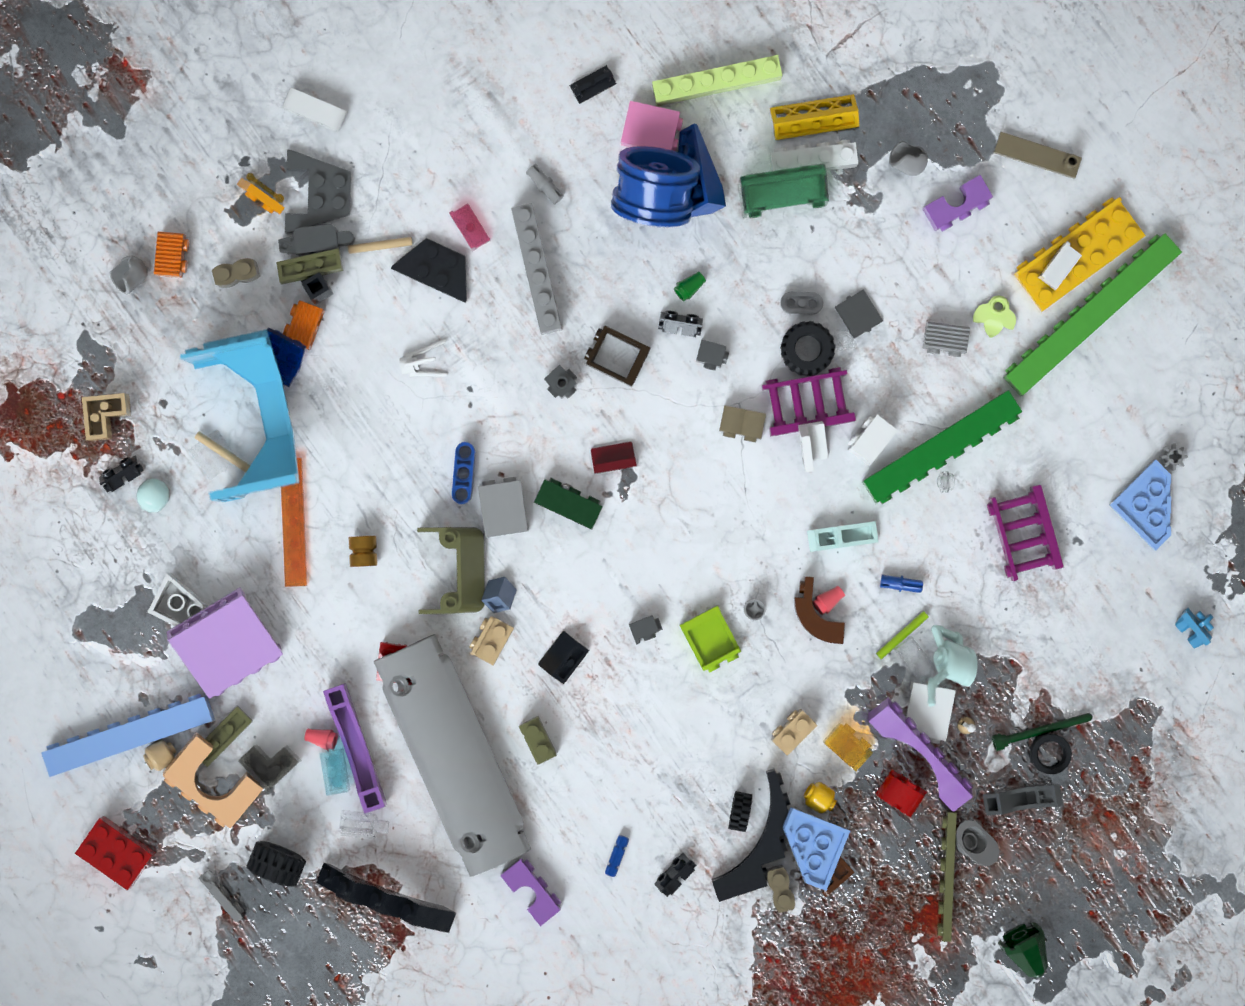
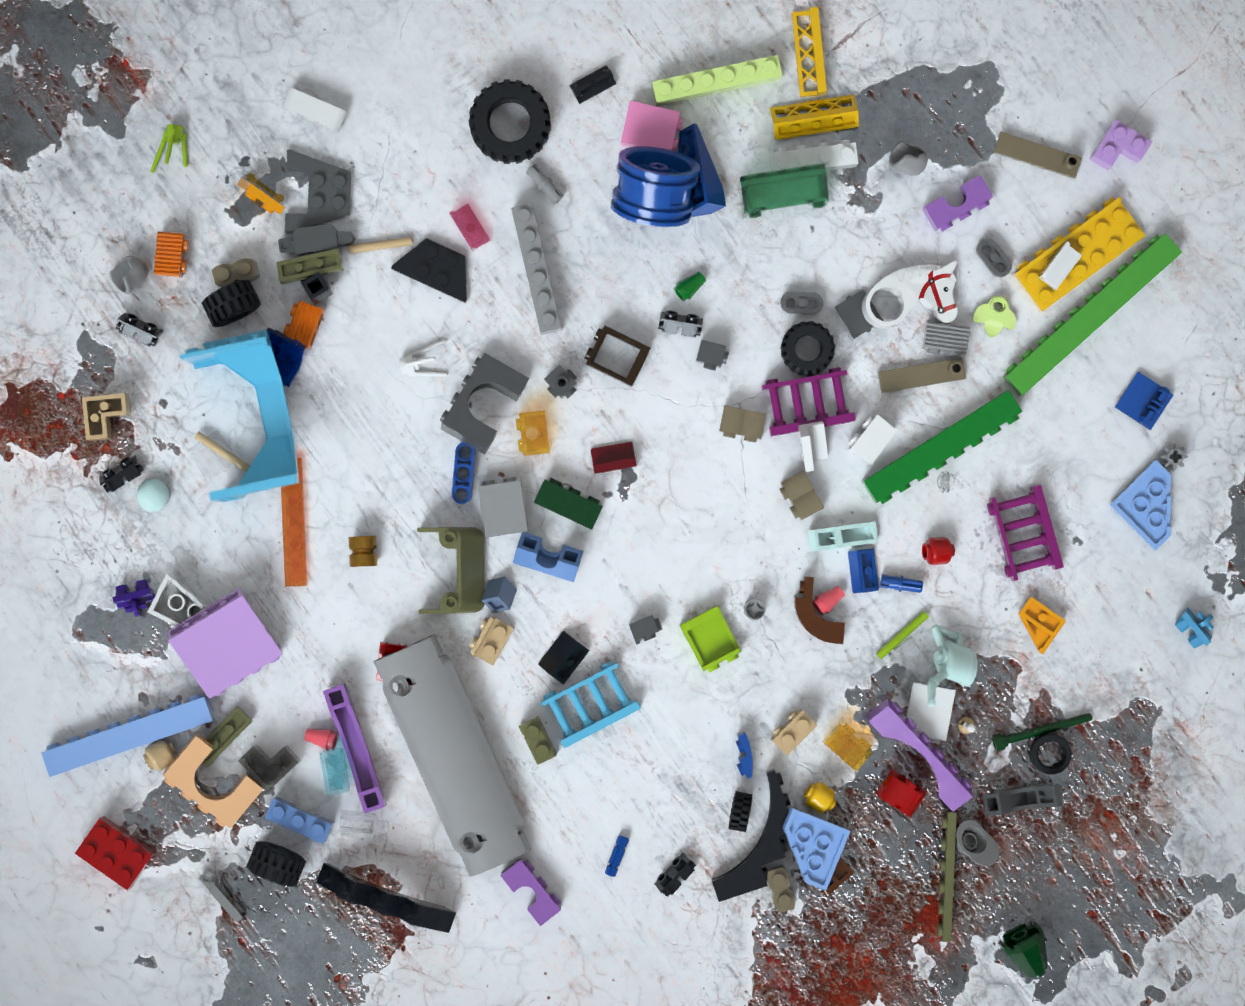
(130, 324): none -> black hinge
(134, 600): none -> dark purple hips
(172, 135): none -> lime plant
(231, 303): none -> black tyre
(299, 821): none -> medium blue arch
(487, 374): none -> dark grey arch
(503, 93): none -> black tyre
(533, 420): none -> clear yellow brick
(559, 564): none -> medium blue arch
(608, 716): none -> medium azure fence
(746, 762): none -> blue slope
(801, 495): none -> dark tan brick
(816, 48): none -> yellow fence
(863, 571): none -> blue slope
(921, 375): none -> dark tan piece
(923, 283): none -> white animal
(938, 550): none -> red head
(994, 257): none -> flat silver plate
(1040, 623): none -> light orange wing
(1120, 140): none -> lavender brick
(1144, 400): none -> blue hinge

